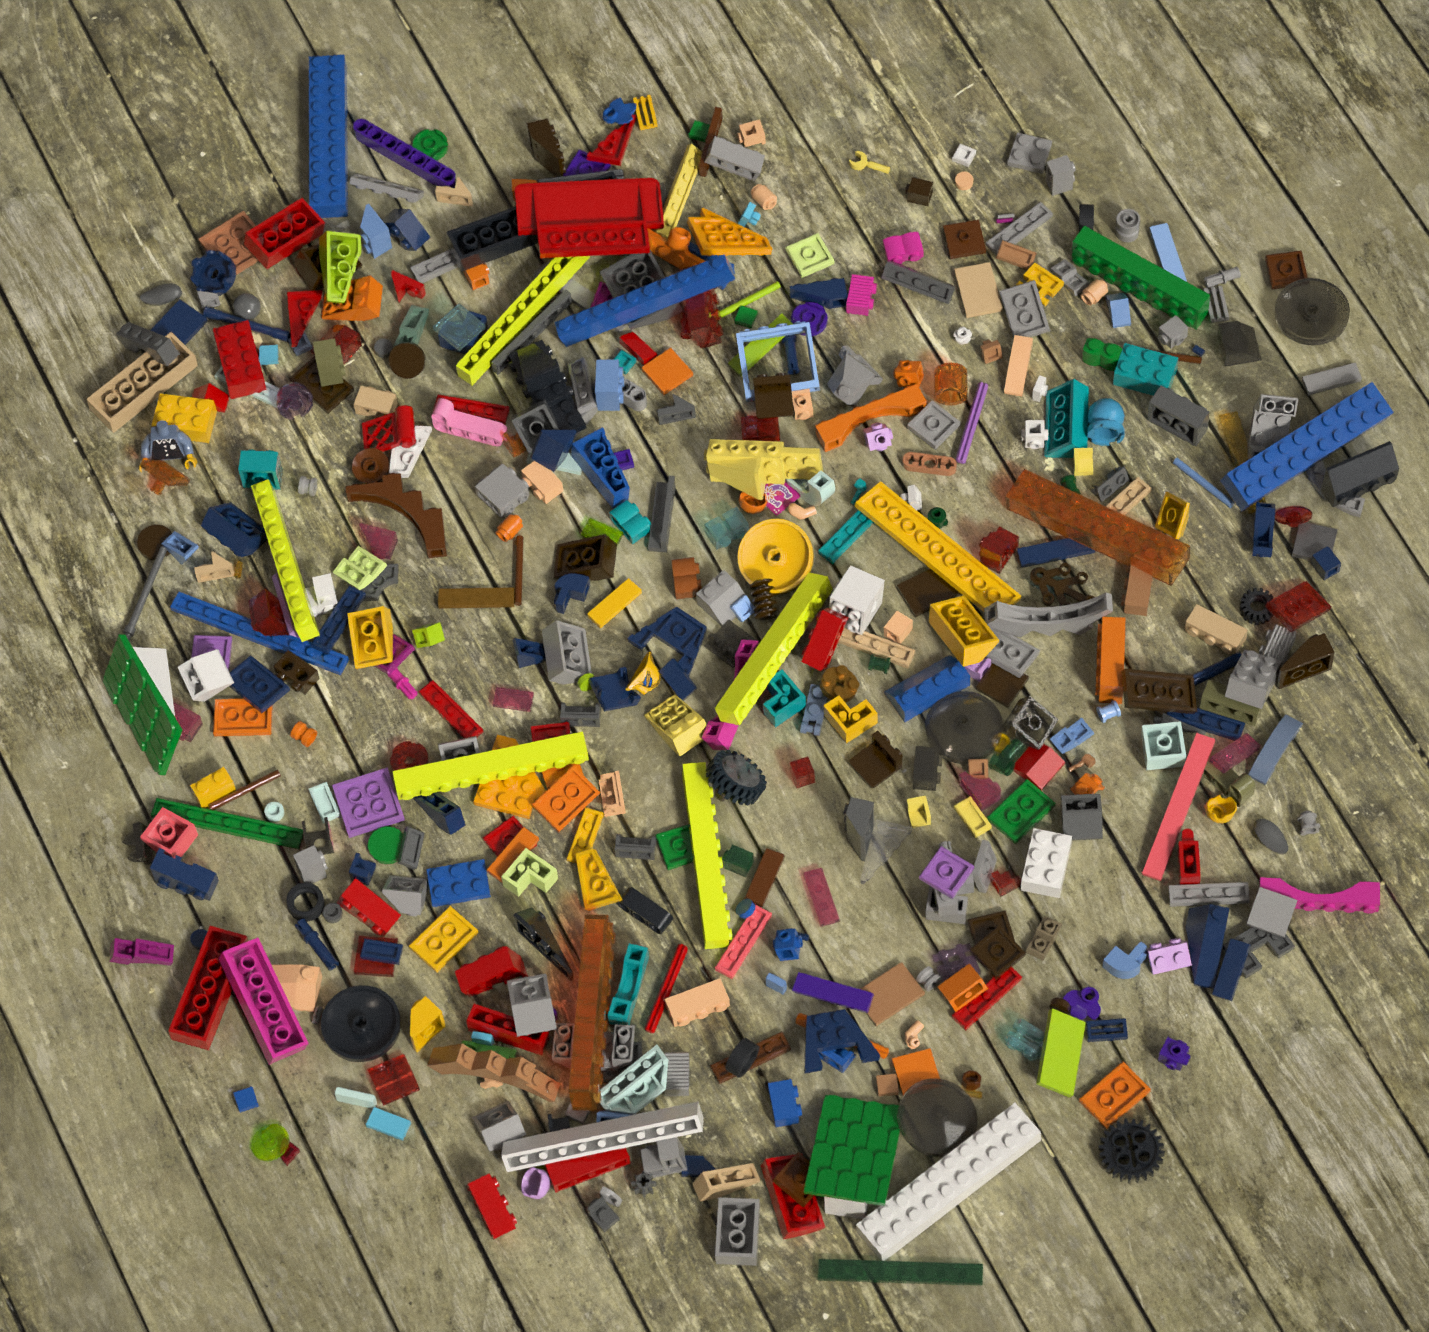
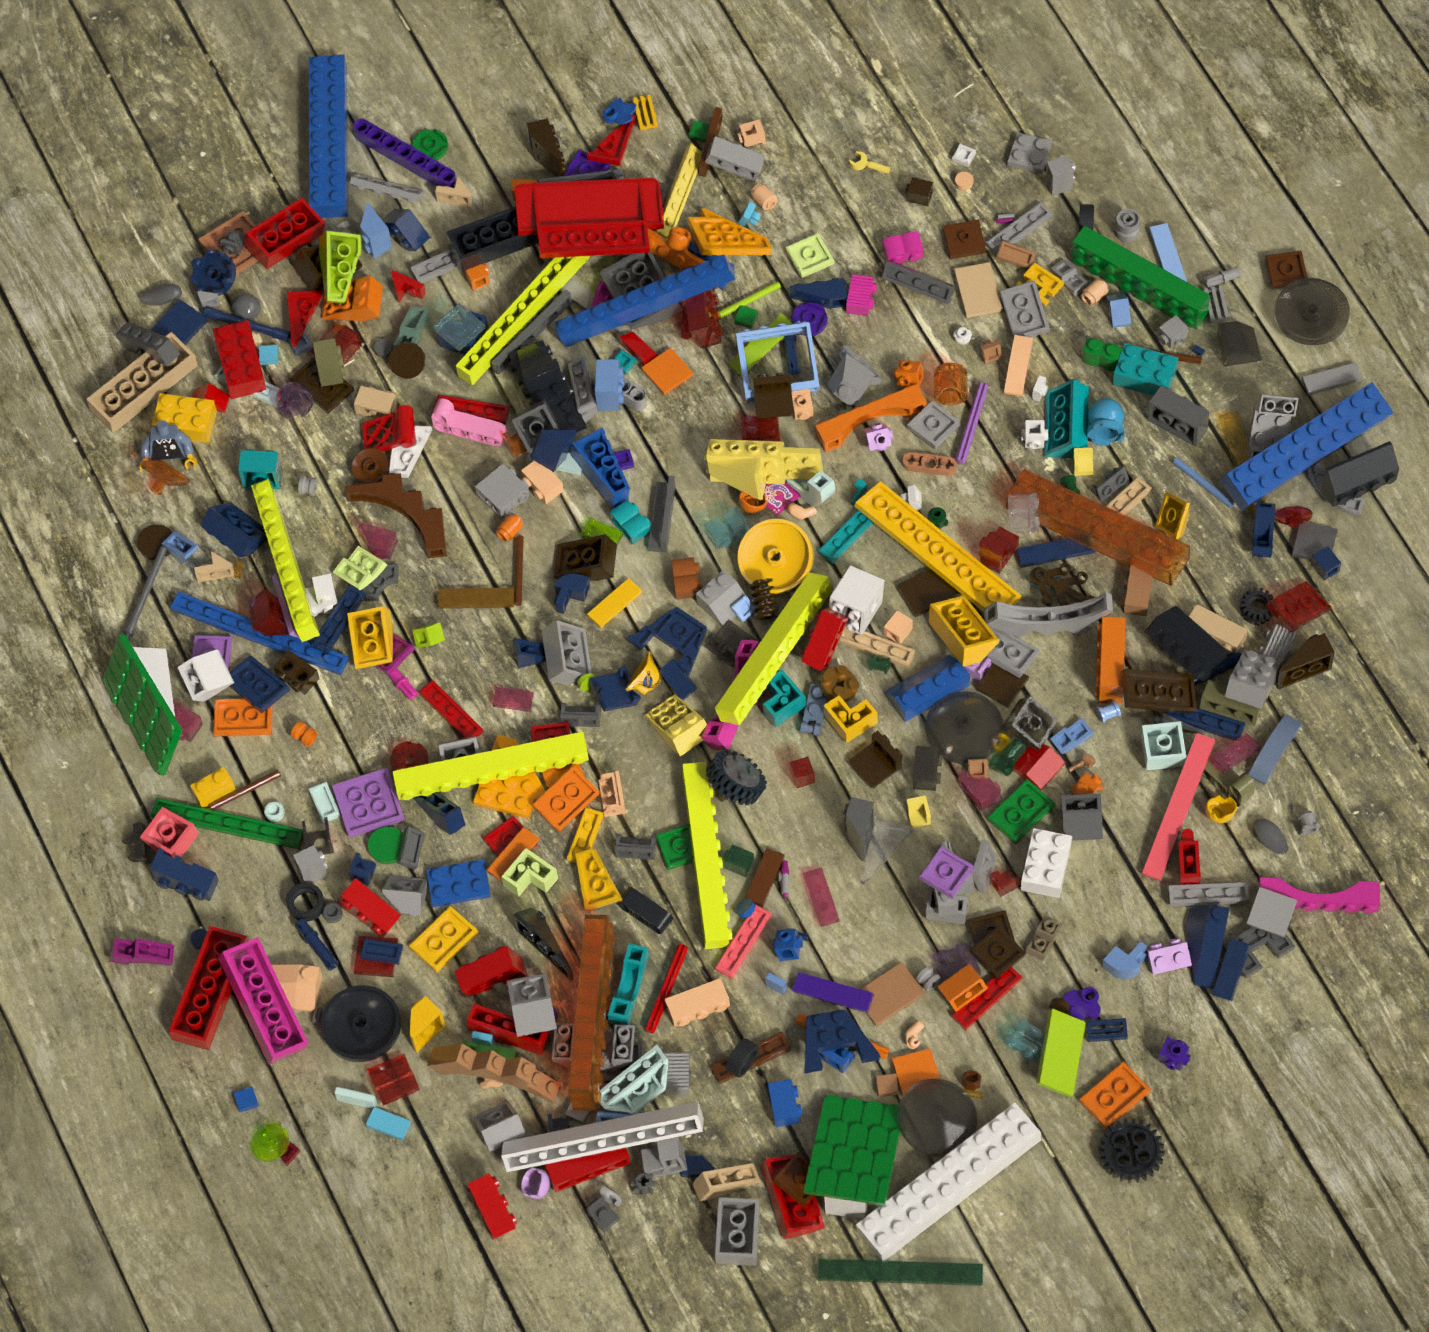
(233, 242): none -> dark grey bracket
(680, 411): dark grey slope -> none
(784, 878): none -> light grey piece
(972, 817): light yellow tile -> none
(1023, 512): none -> clear brick
(1187, 642): none -> black slope

